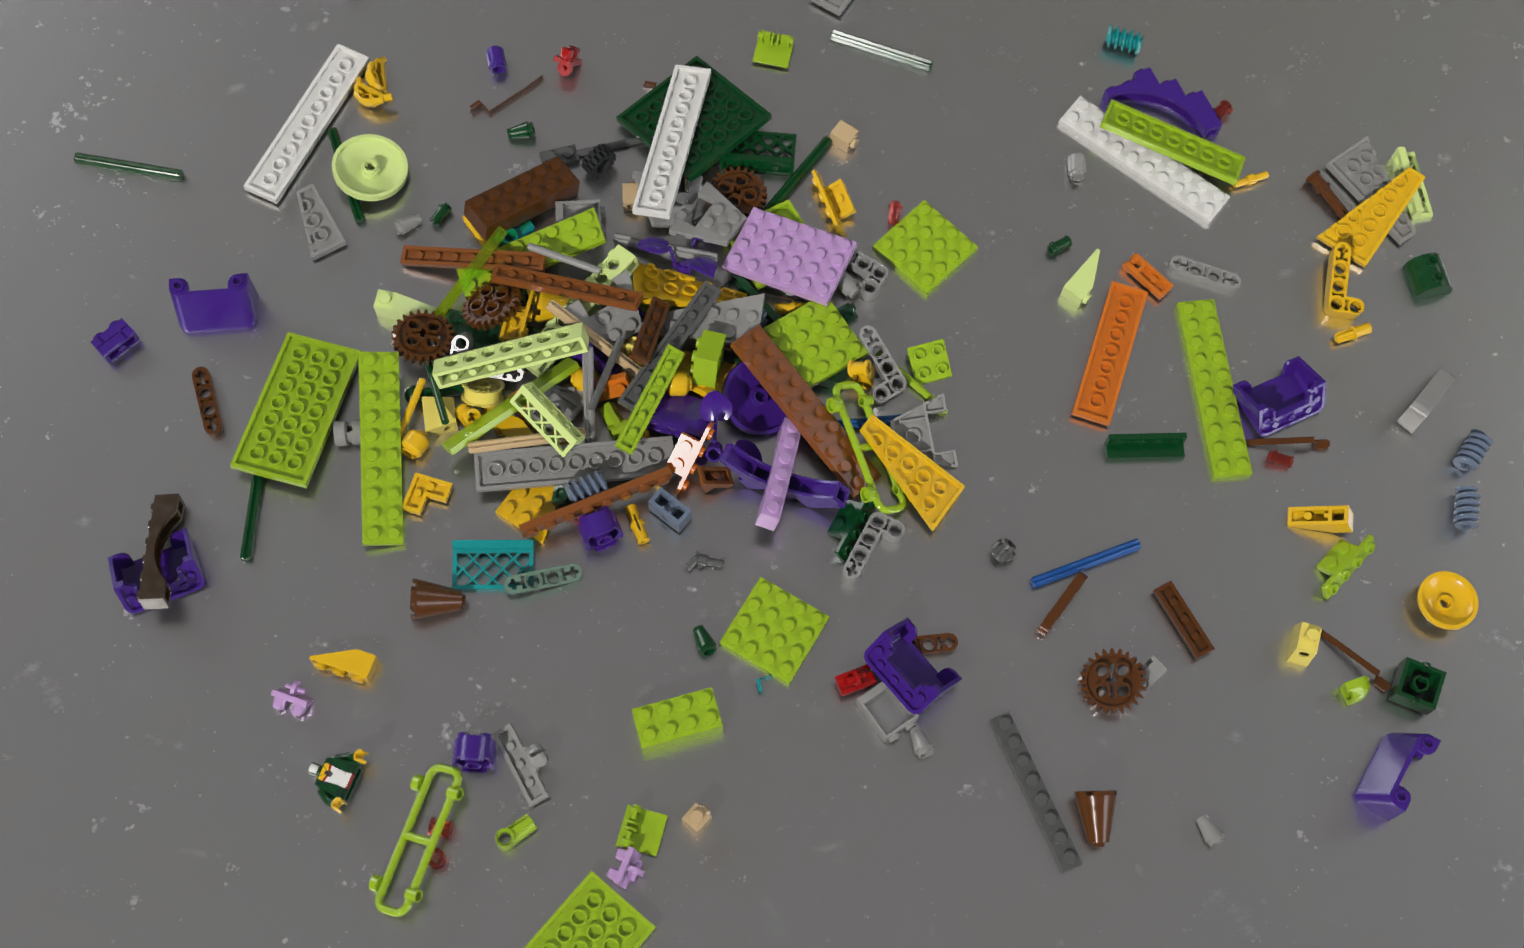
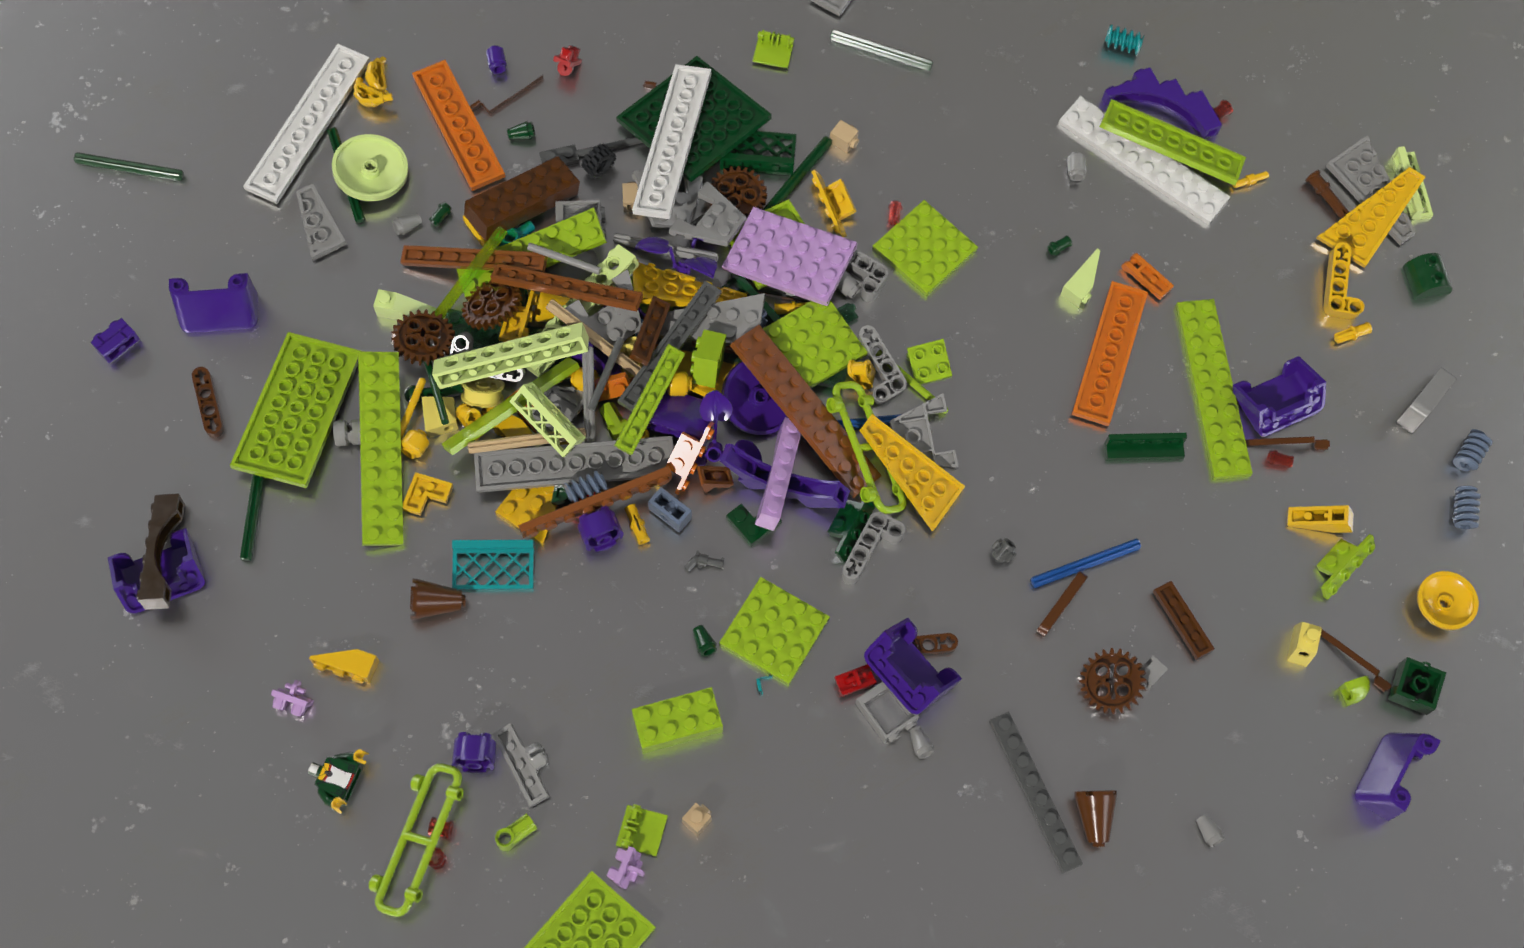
(458, 125): none -> orange plate
(543, 580): sand green beam -> none
(745, 525): none -> dark green plate
(1205, 270): light grey beam -> none

